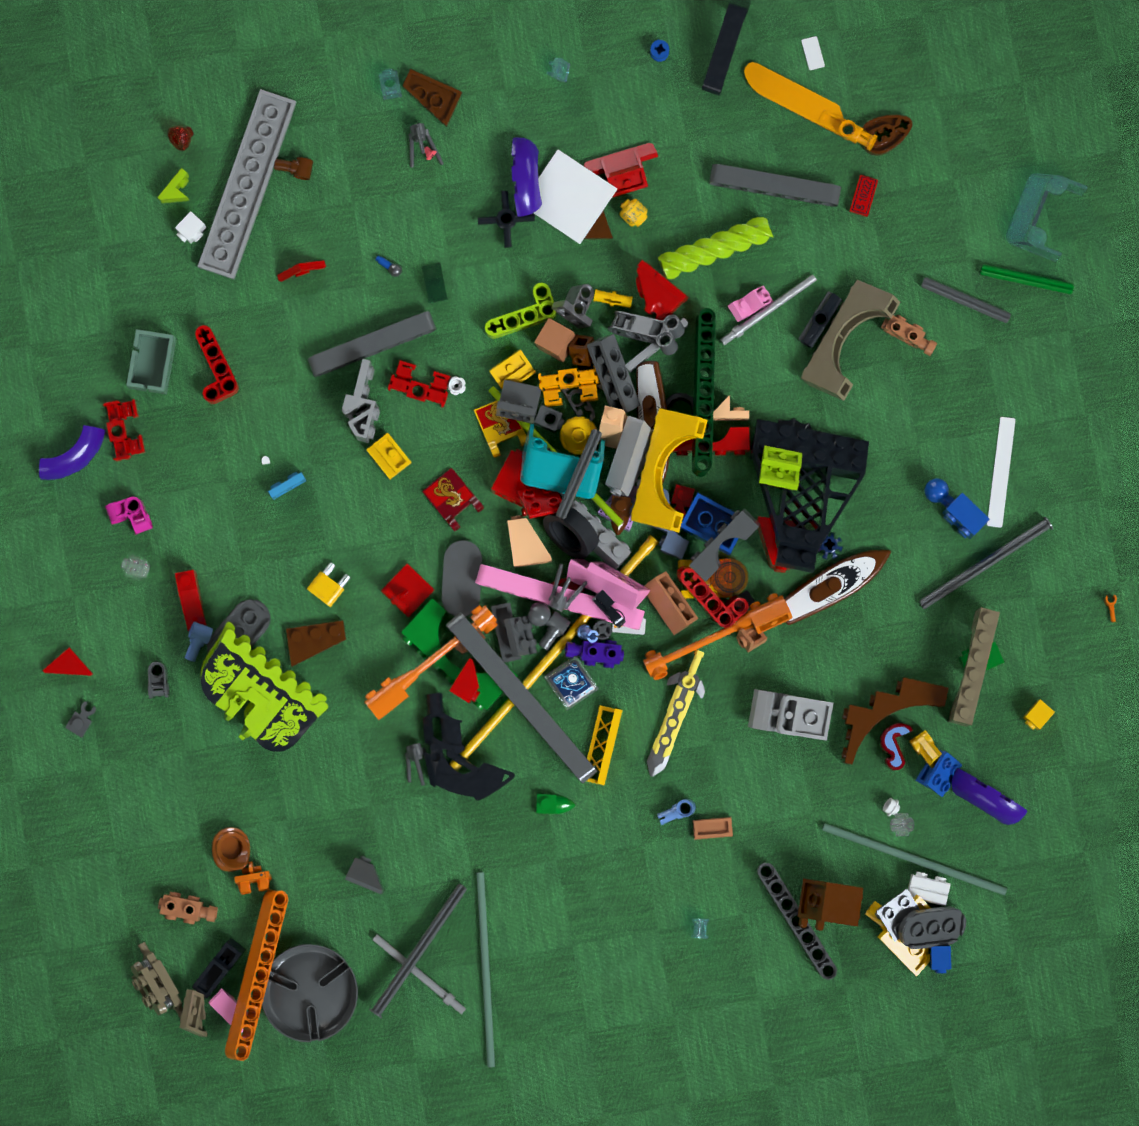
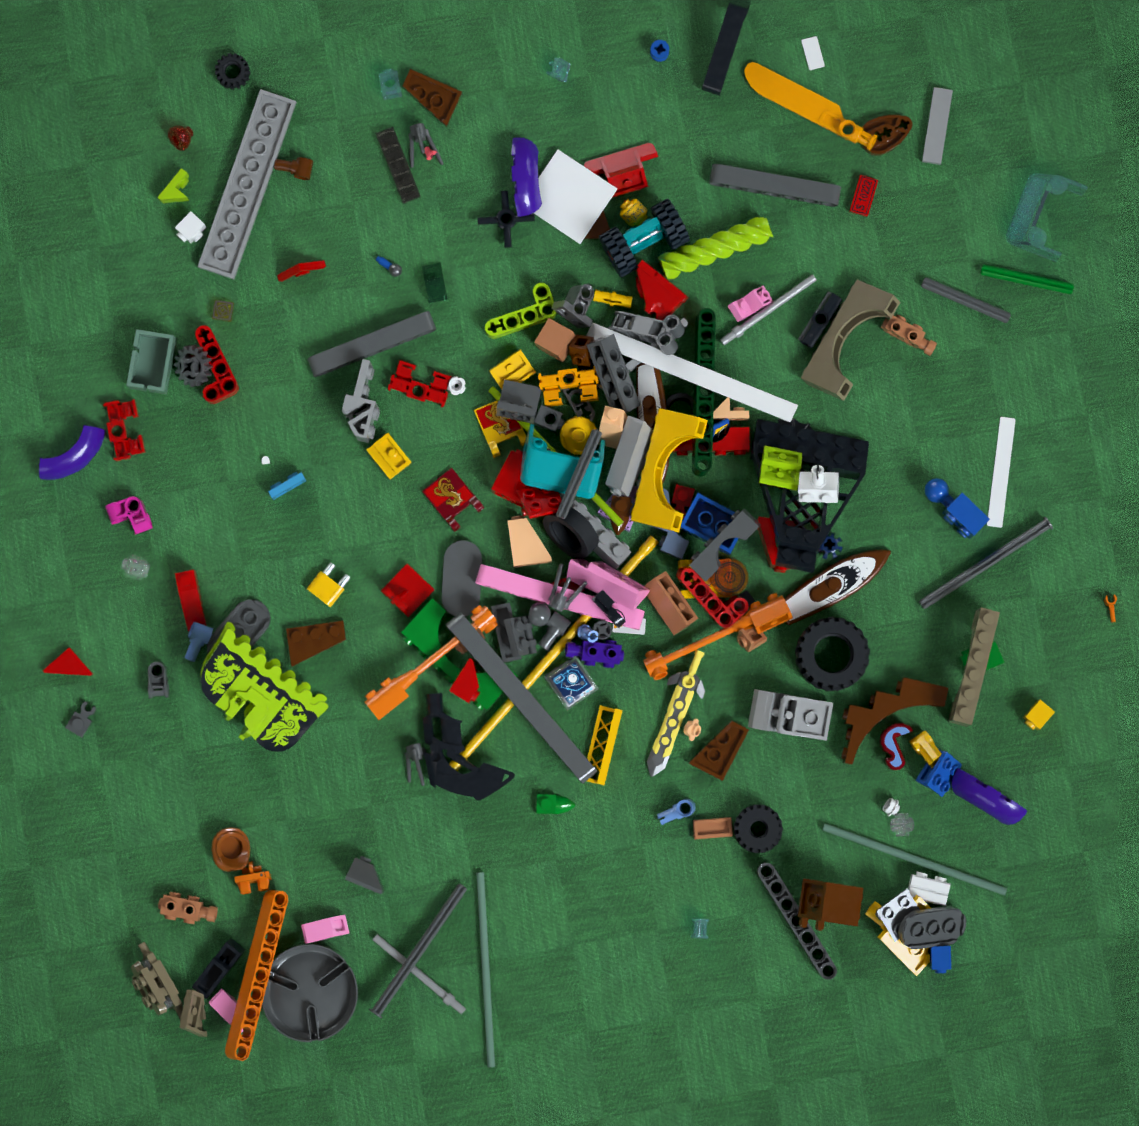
(193, 365): none -> flat silver gear
(223, 310): none -> tile
(232, 82): none -> black tyre
(325, 929): none -> bright pink slope
(398, 165): none -> clear smoke tile
(664, 223): none -> black plate
(692, 729): none -> light nougat plate
(698, 374): none -> white sticker
(720, 428): none -> slope
(721, 751): none -> reddish brown wing
(743, 832): none -> black tyre
(818, 486): none -> white brick
(858, 654): none -> black tyre
(937, 126): none -> light grey tile

